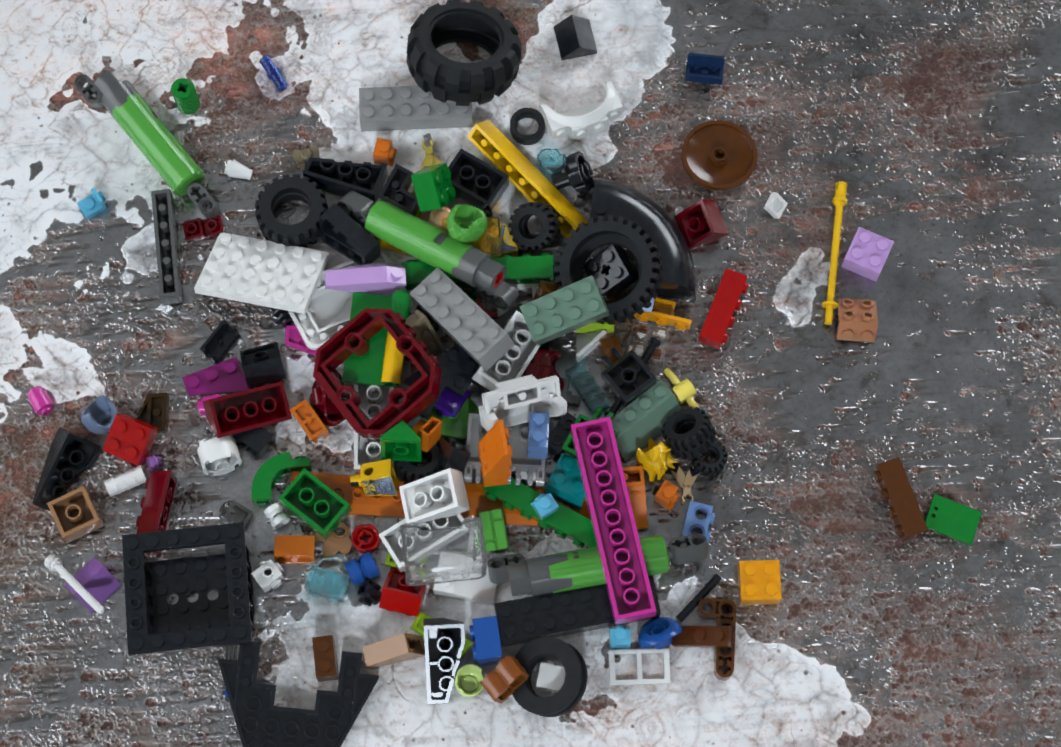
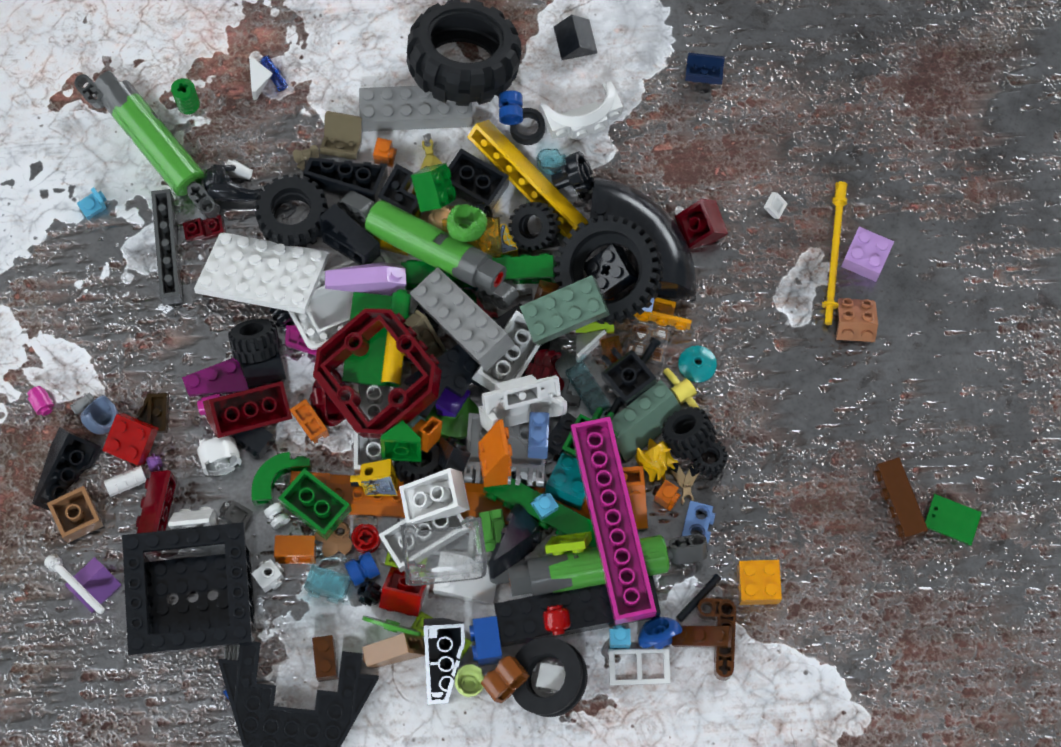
(82, 403): none -> light grey pin
(189, 519): none -> white slope
(220, 342): black hinge -> none
(222, 187): none -> black hair
(254, 340): none -> black tyre
(259, 77): none -> white slope
(341, 135): none -> dark tan bracket
(391, 625): none -> bright green piece
(510, 107): none -> blue wheel
(516, 541): none -> black wedge
(556, 619): none -> red head
(570, 542): none -> lime plate
(694, 372): none -> teal dish
(719, 155): reddish brown dish -> none
(722, 309): red brick -> none

